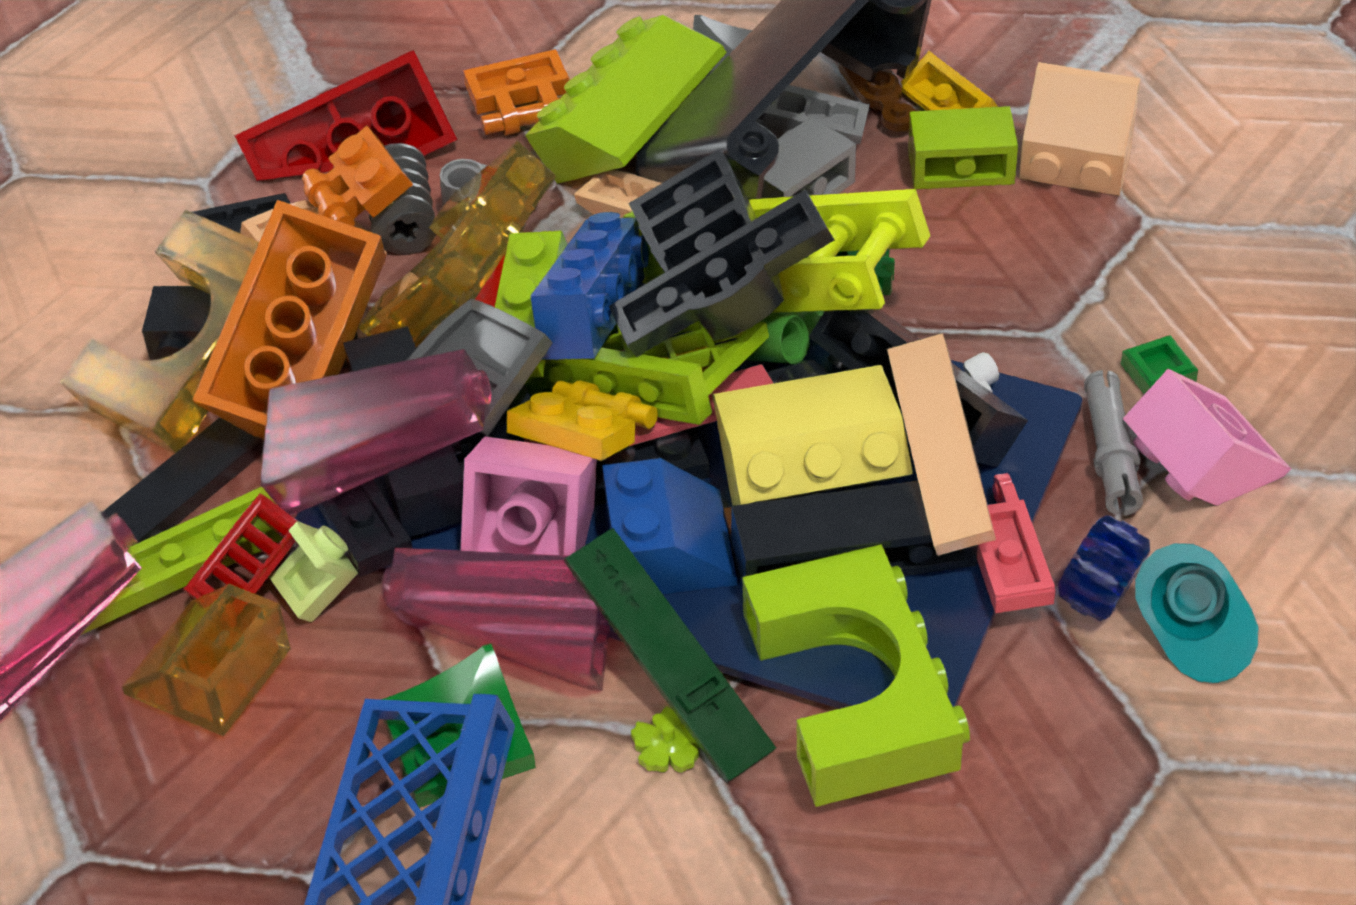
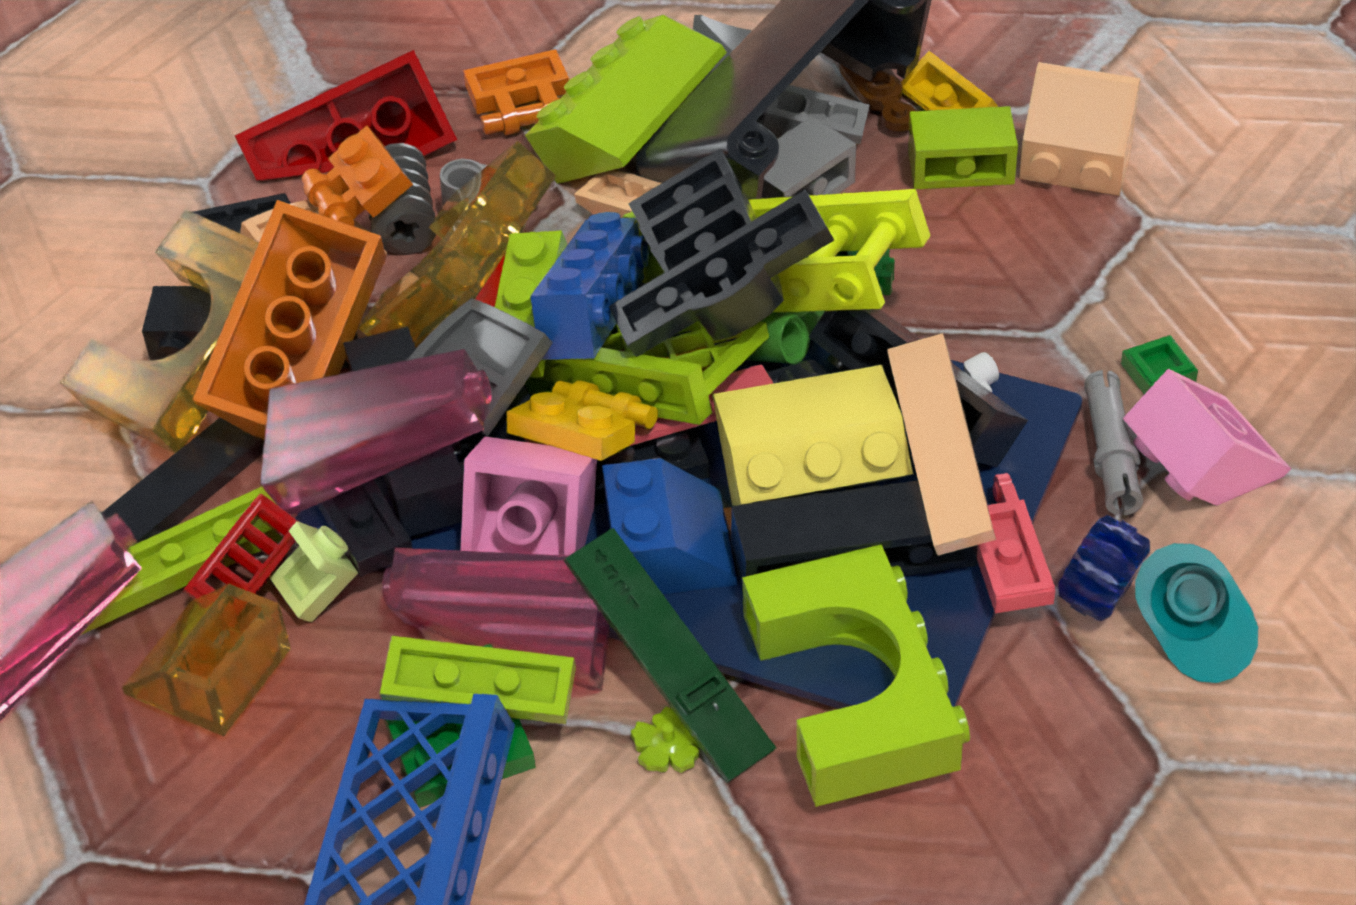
(445, 672): none -> lime plate

